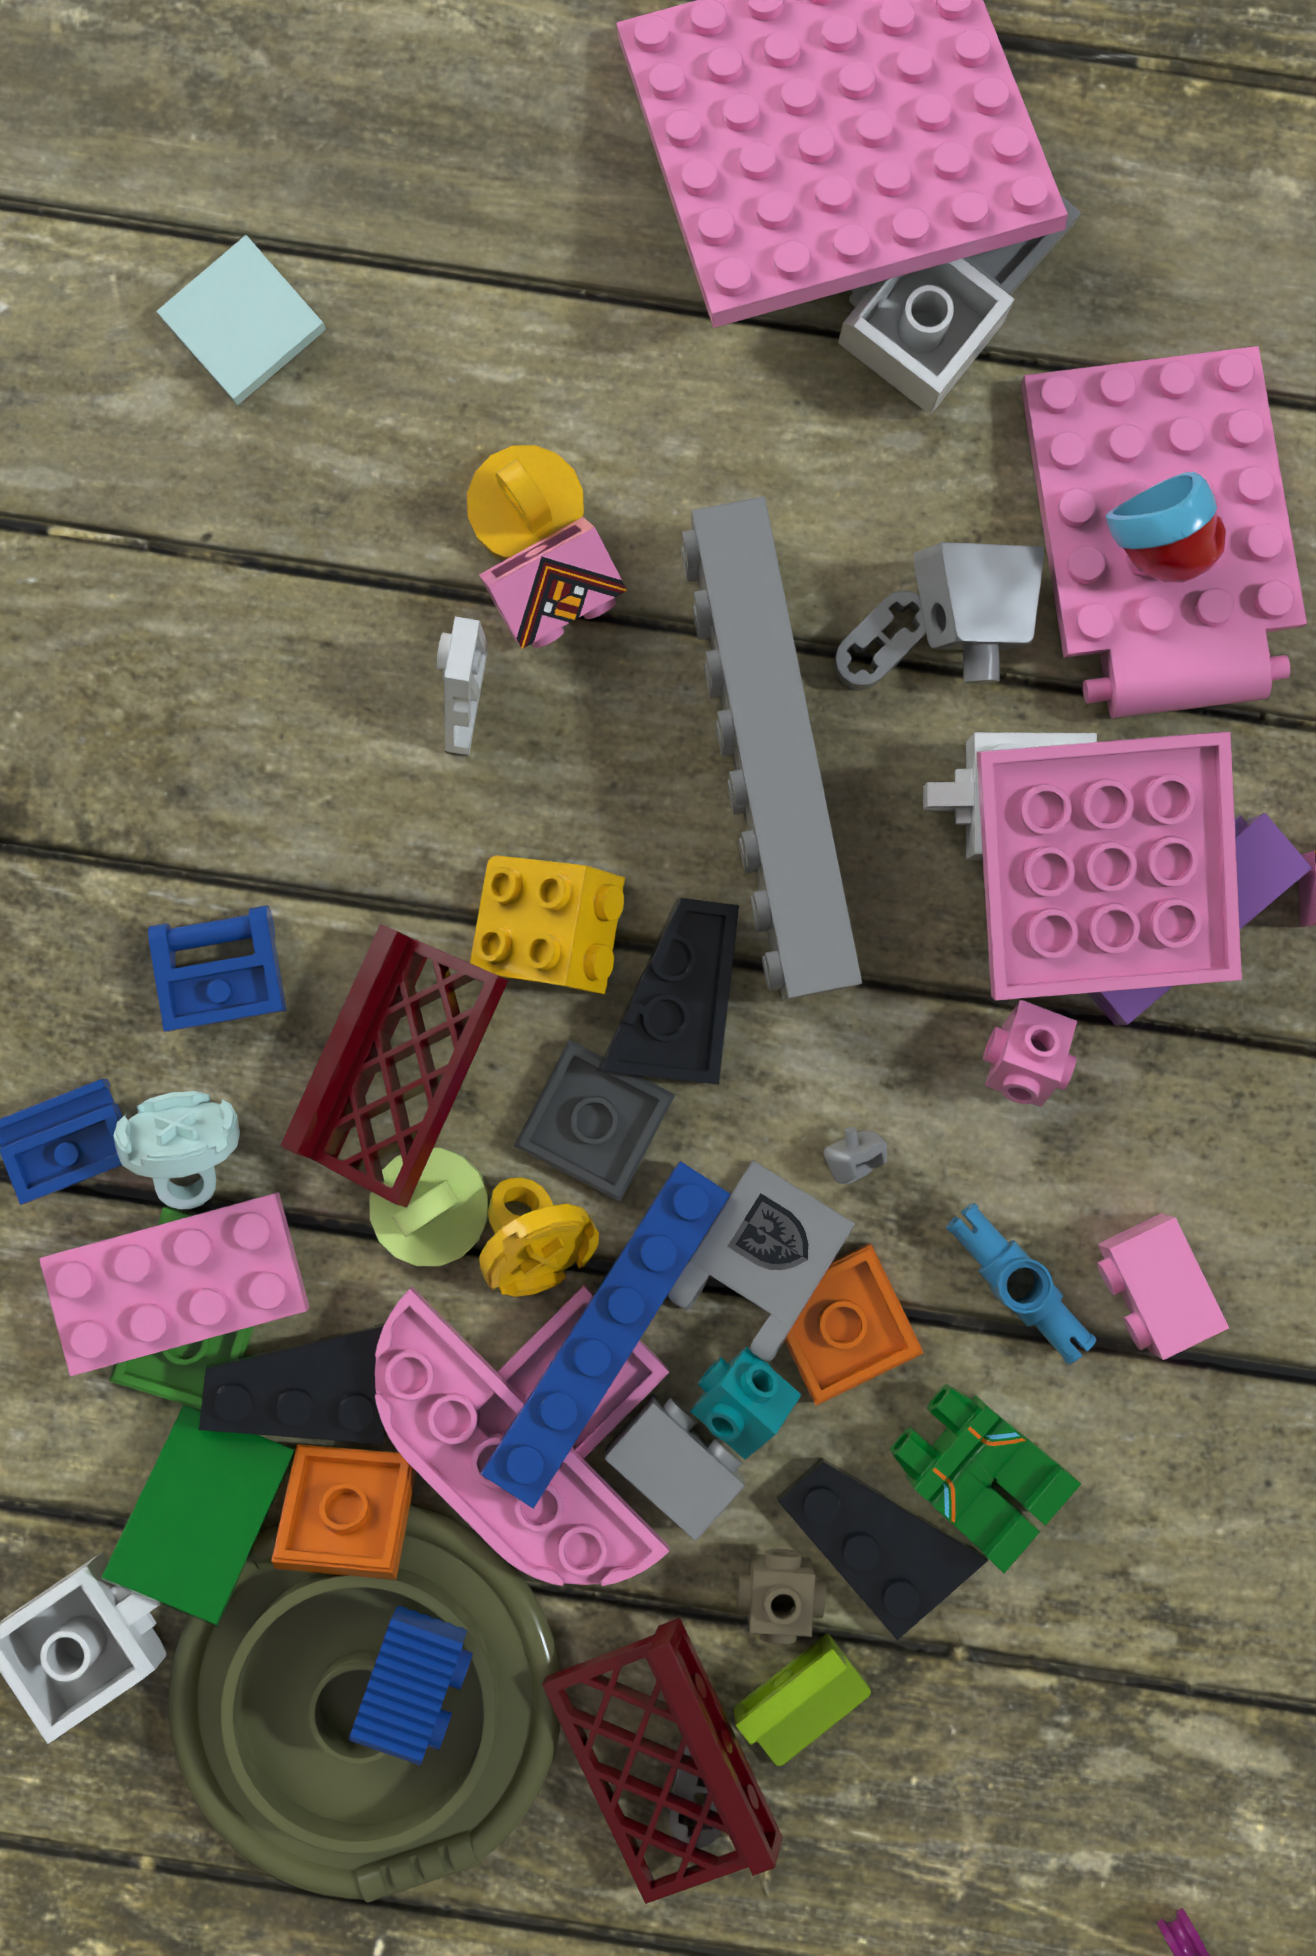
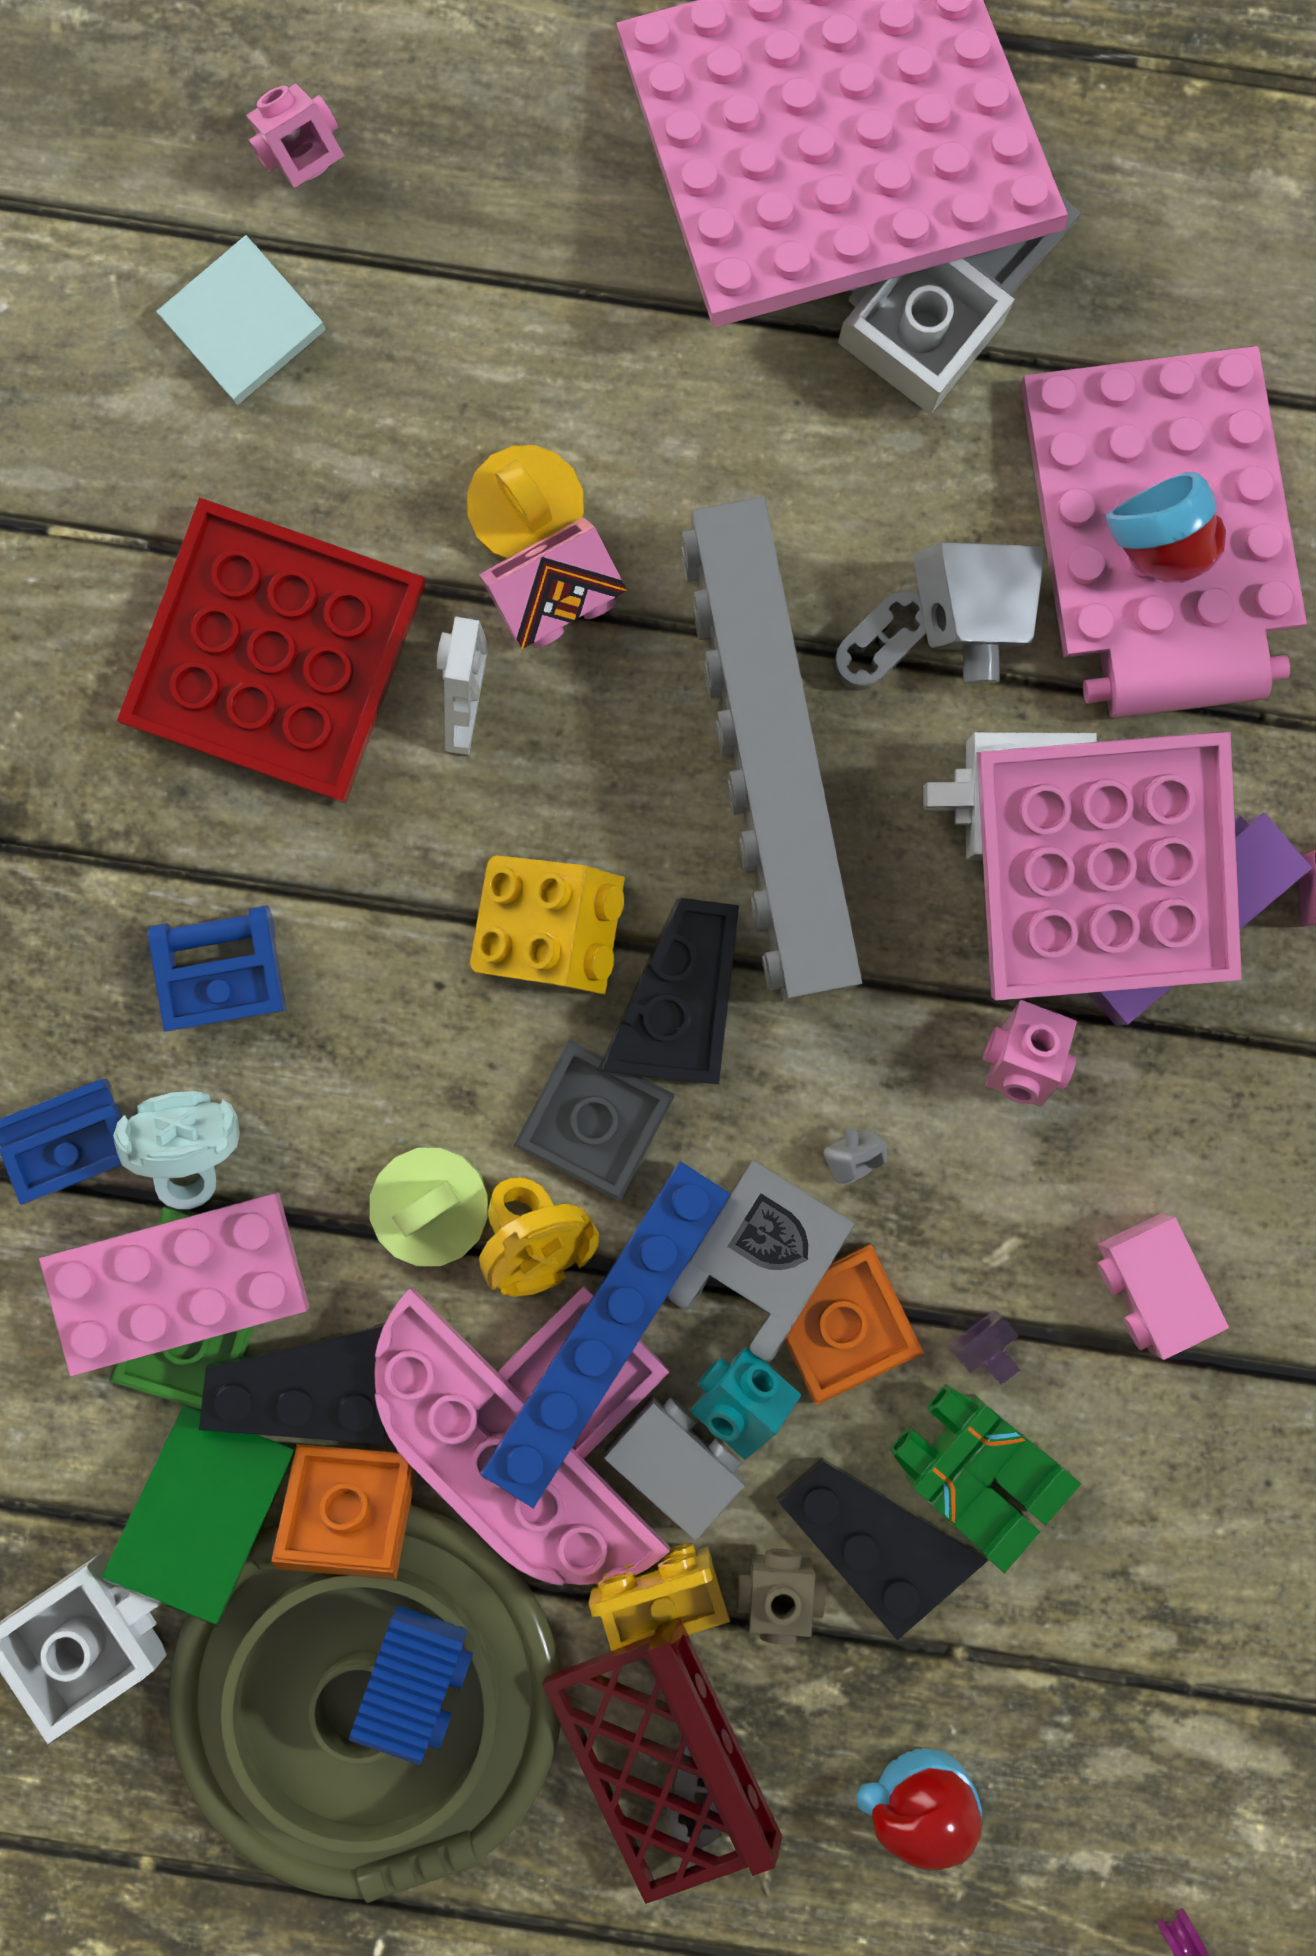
(272, 650): none -> red plate
(294, 134): none -> bright pink brick
(362, 1048): dark red fence -> none
(675, 1587): none -> yellow bracket
(801, 1701): lime panel -> none
(924, 1810): none -> red piece
(985, 1345): none -> clear purple tile
(1042, 1305): dark azure pin -> none

